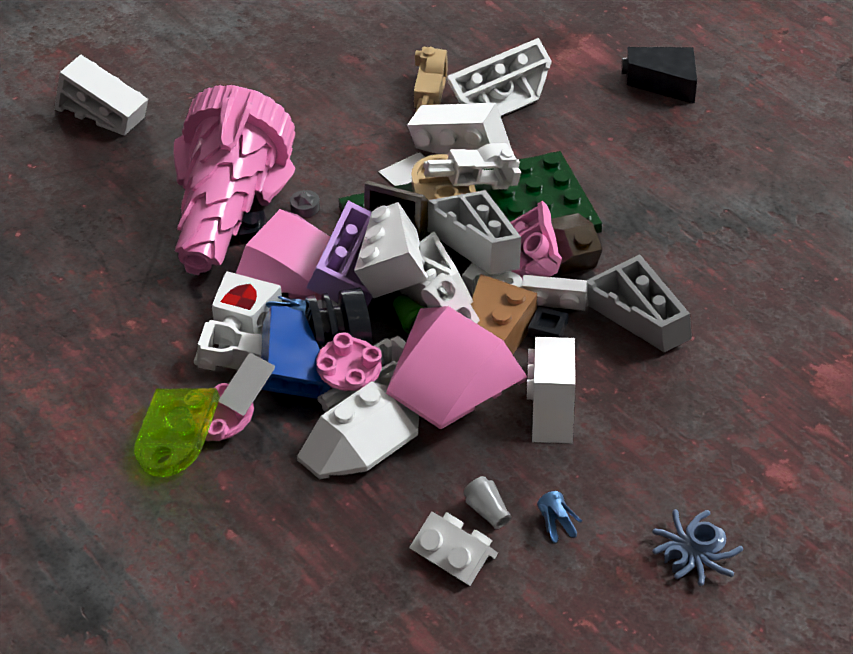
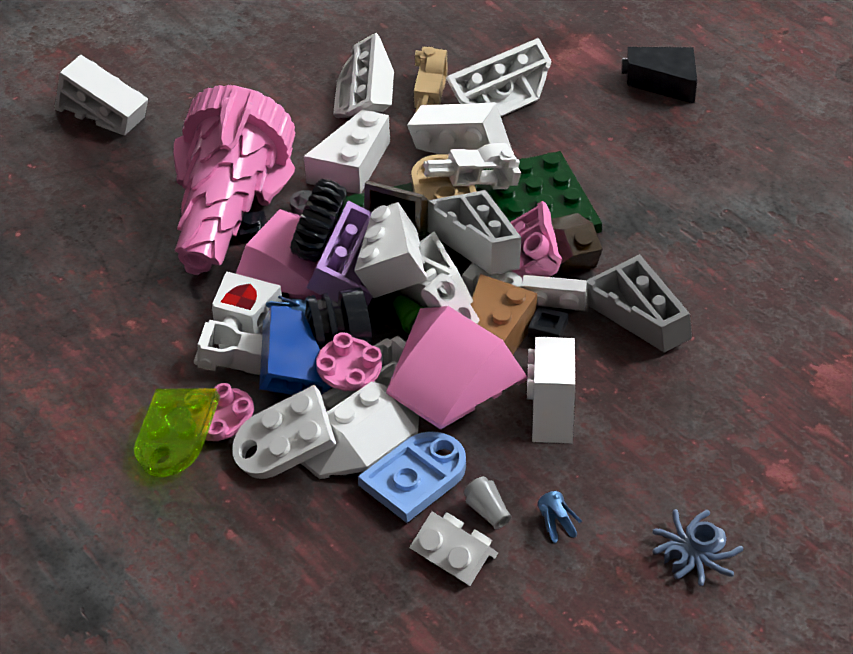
(246, 384): white sticker -> none
(284, 435): none -> white plate
(318, 220): none -> black gear
(350, 152): none -> white wedge
(365, 80): none -> white wedge
(401, 171): white sticker -> none
(414, 474): none -> light blue plate

